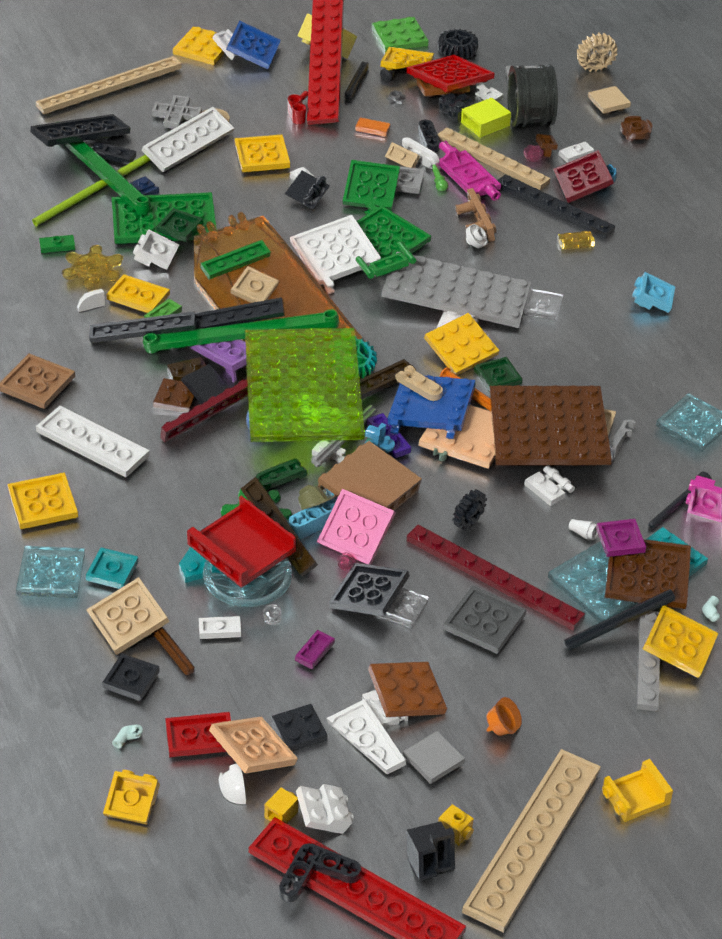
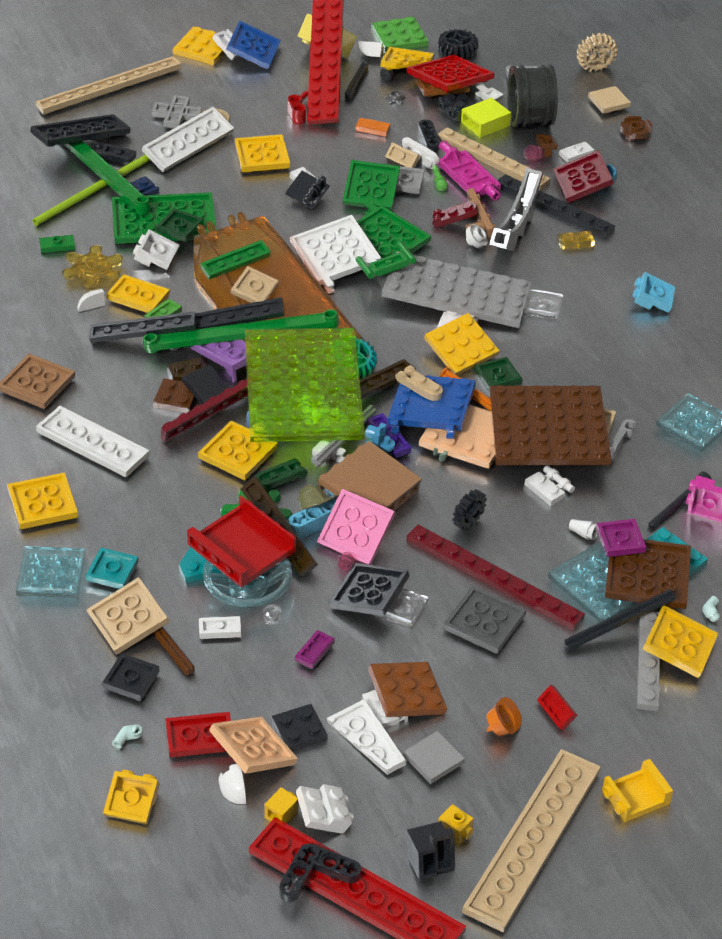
(234, 451): none -> yellow plate
(371, 49): none -> white brick
(454, 214): none -> dark red plate
(507, 233): none -> light grey arch
(557, 707): none -> red plate

